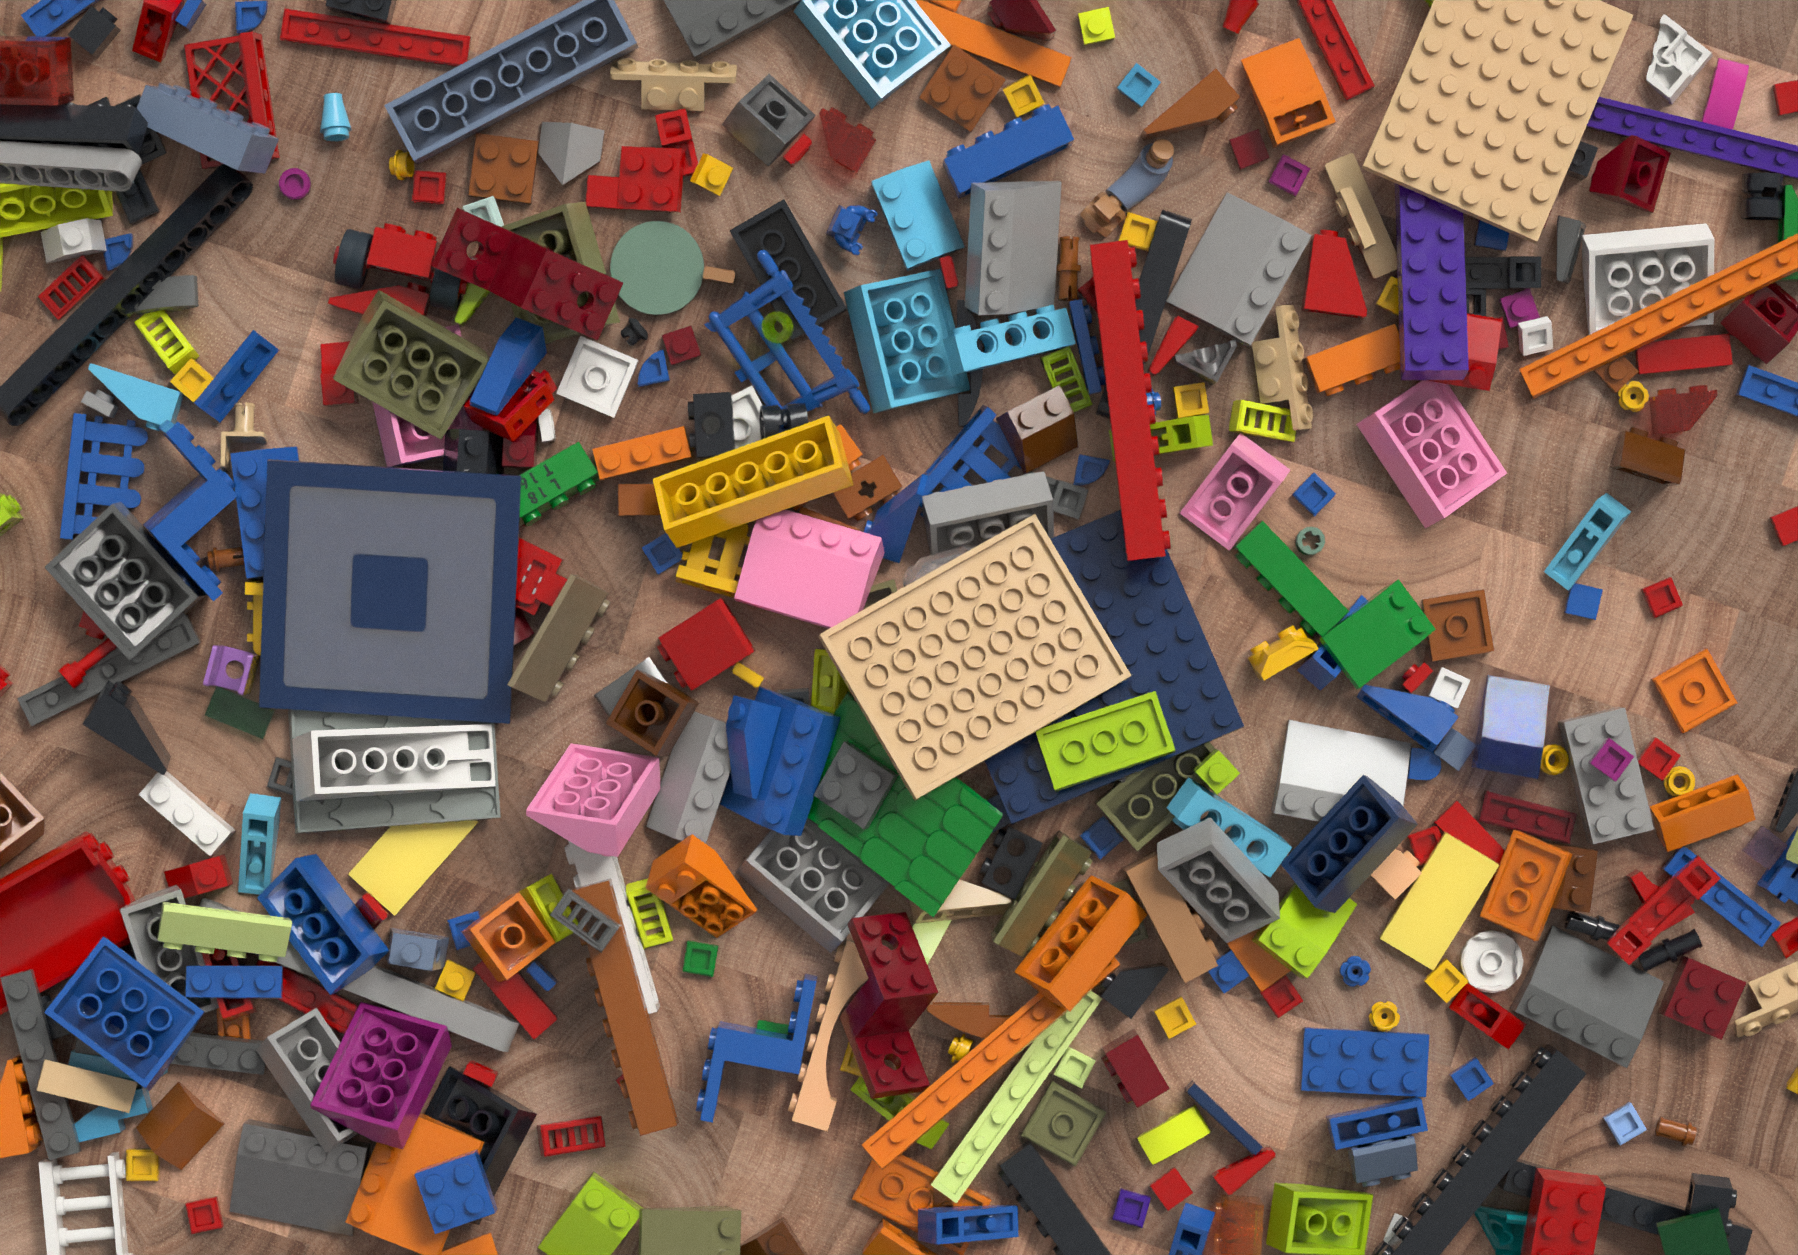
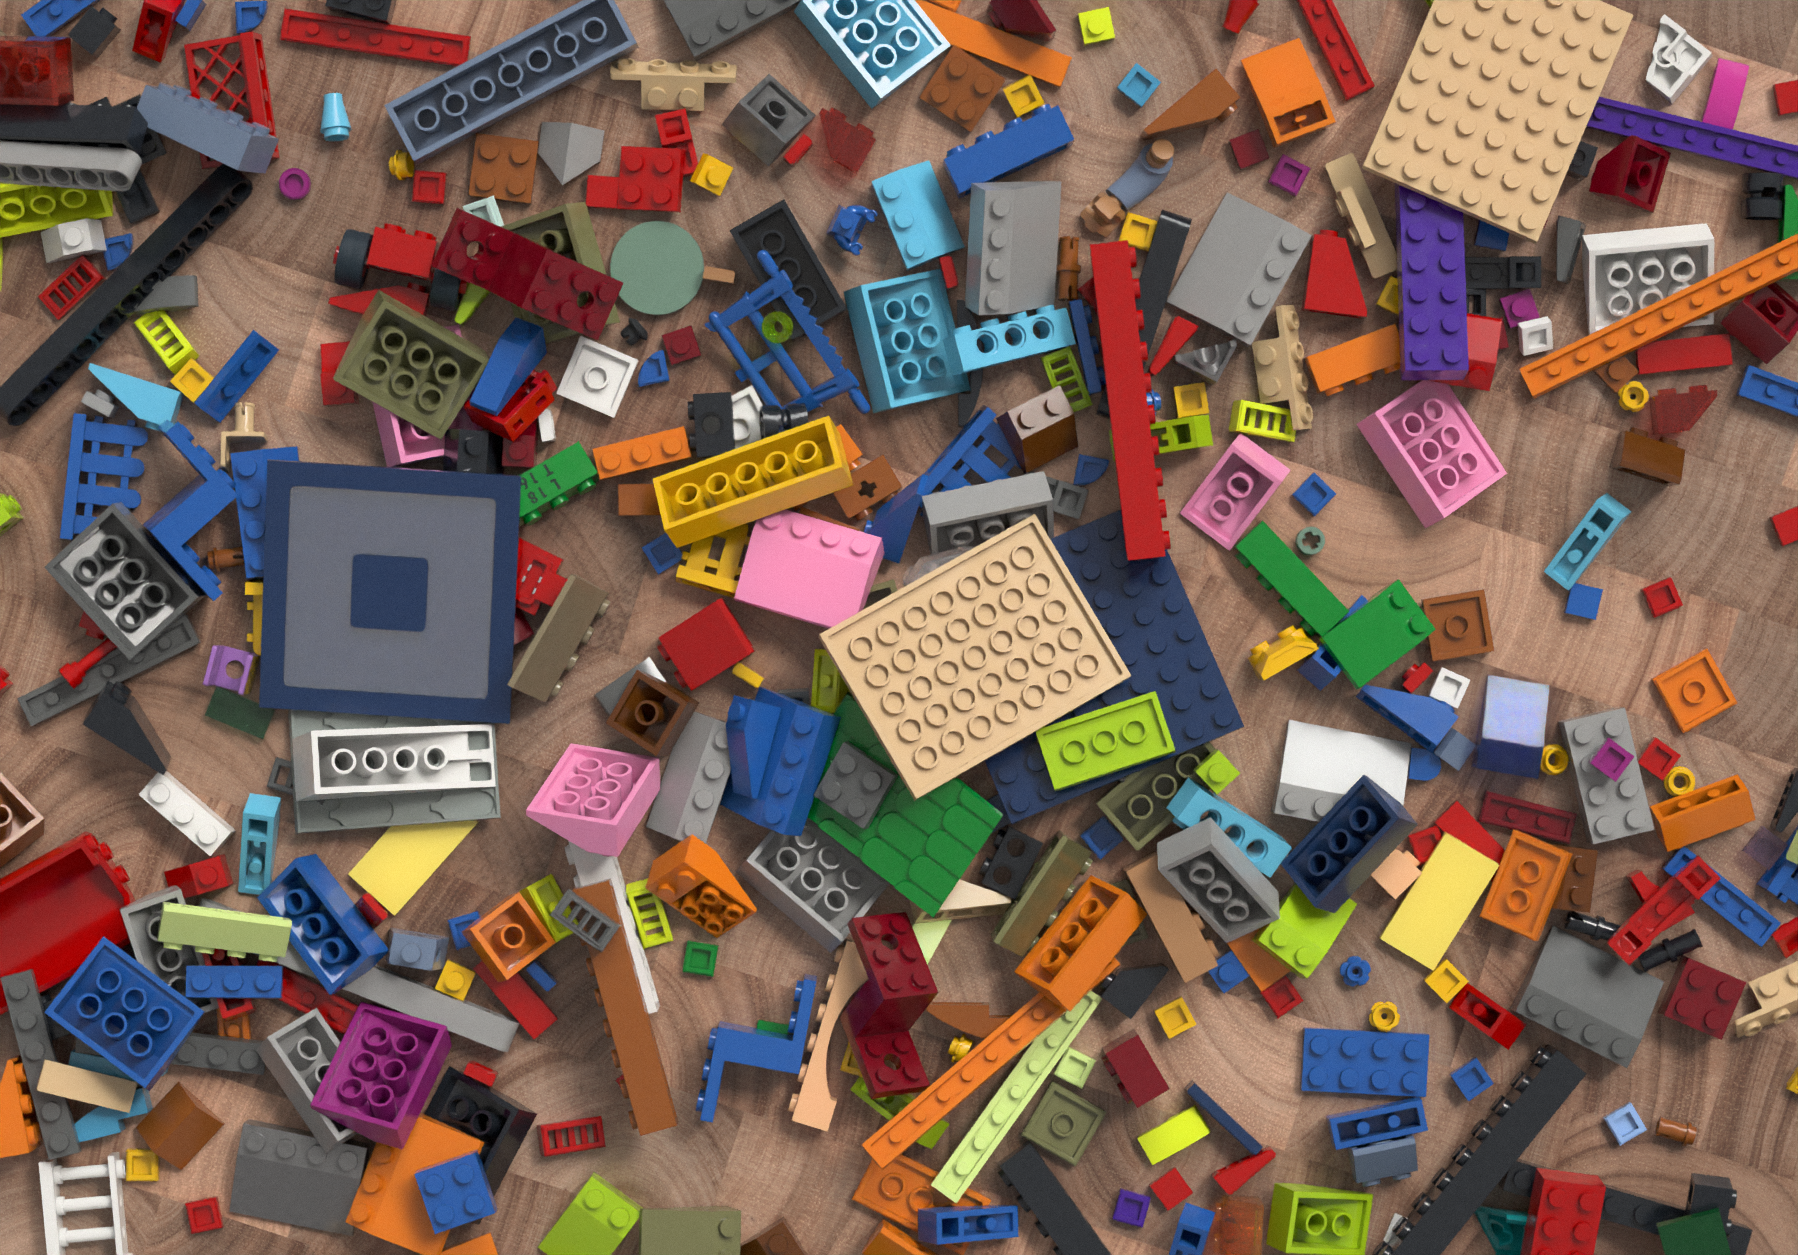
(1491, 961): white tile -> none

